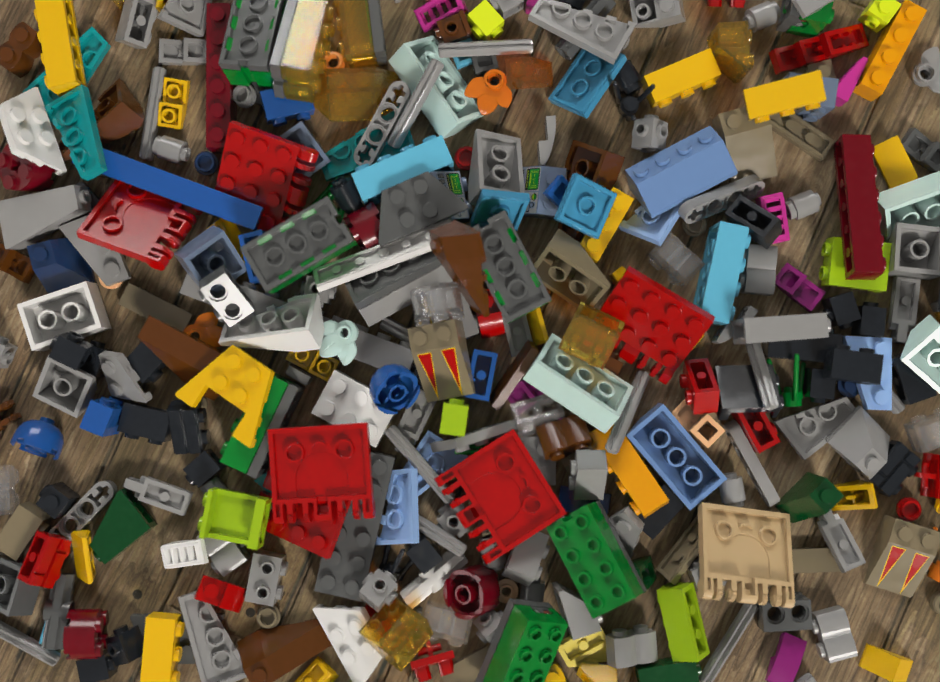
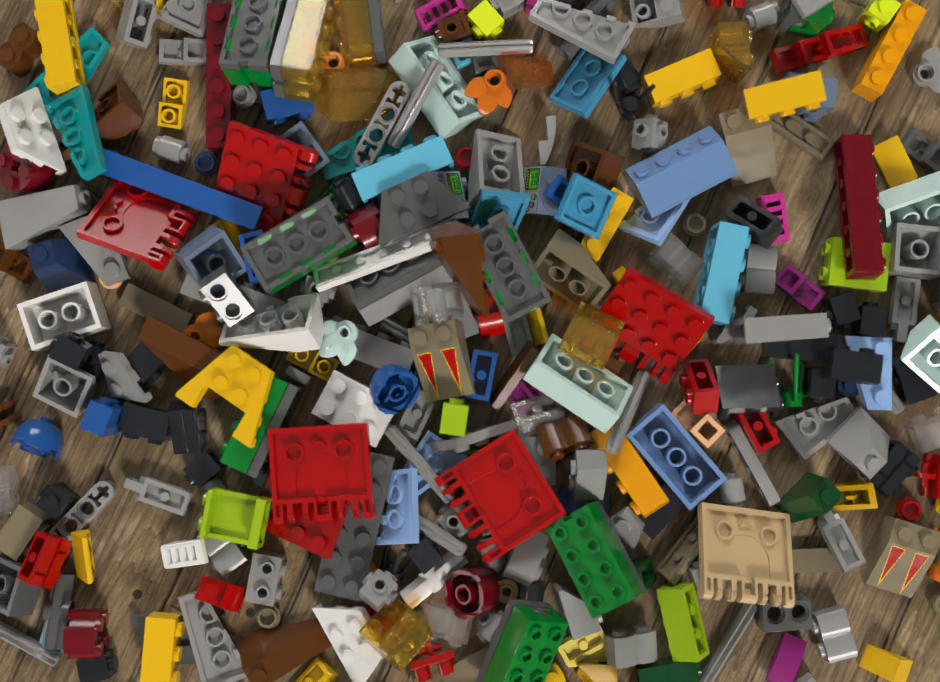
(121, 526): dark green slope -> none
(125, 644): black brick -> none
(151, 118): light grey axle -> none
(699, 208): light grey beam -> none
(762, 376): light grey axle -> none
(802, 205): light grey brick -> none
(849, 80): dark pink slope -> none

